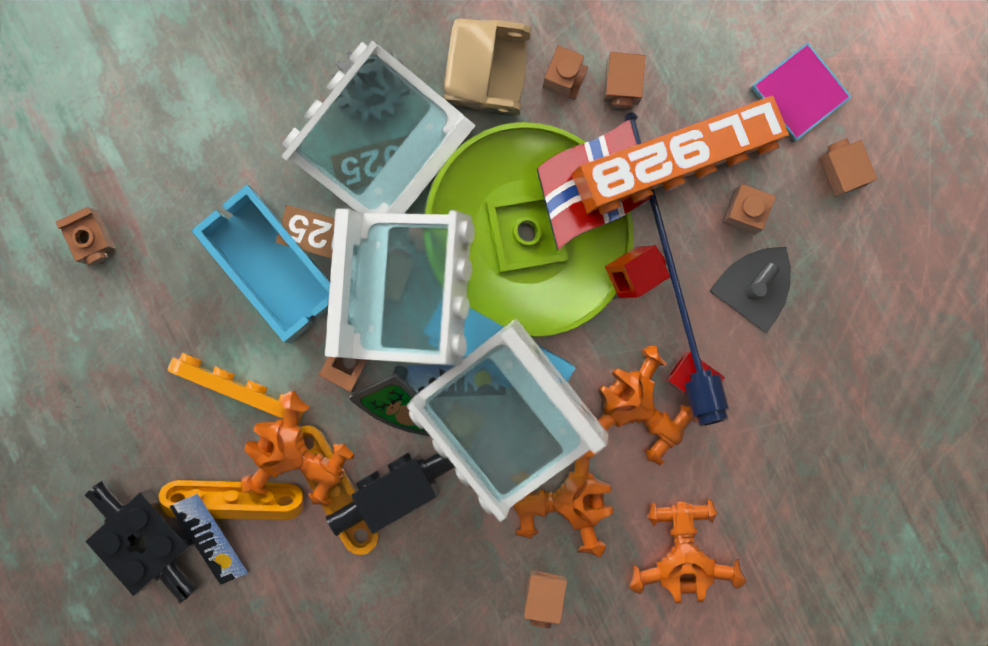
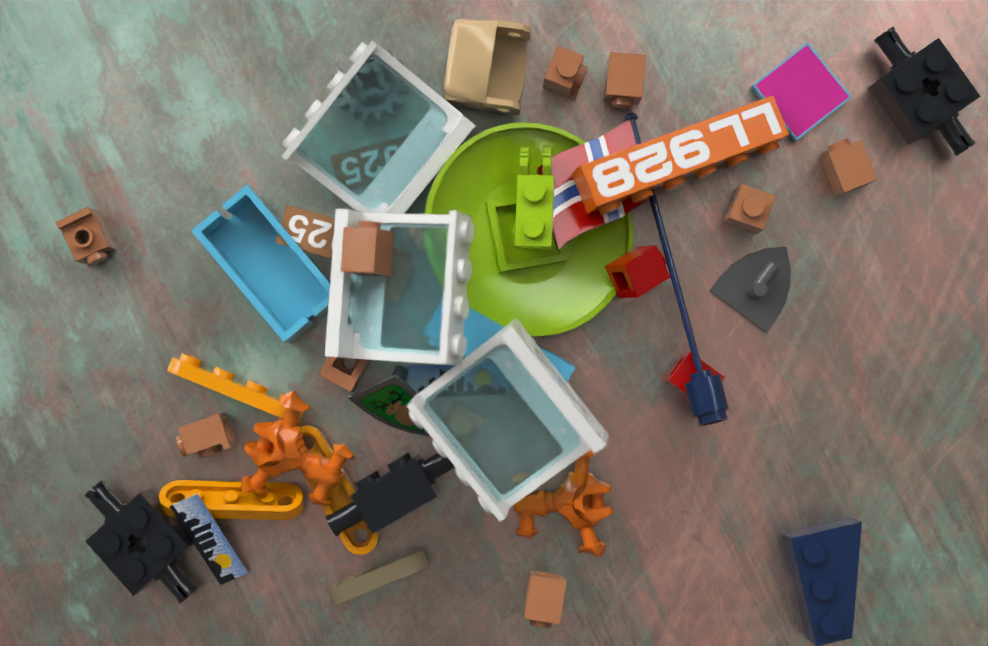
(205, 436): none -> nougat brick
(367, 250): none -> nougat brick
(378, 576): none -> dark tan beam
(534, 203): none -> lime hinge
(631, 401): orange piece -> none
(685, 567): orange piece -> none
(825, 577): none -> dark blue wedge
(939, 76): none -> black brick

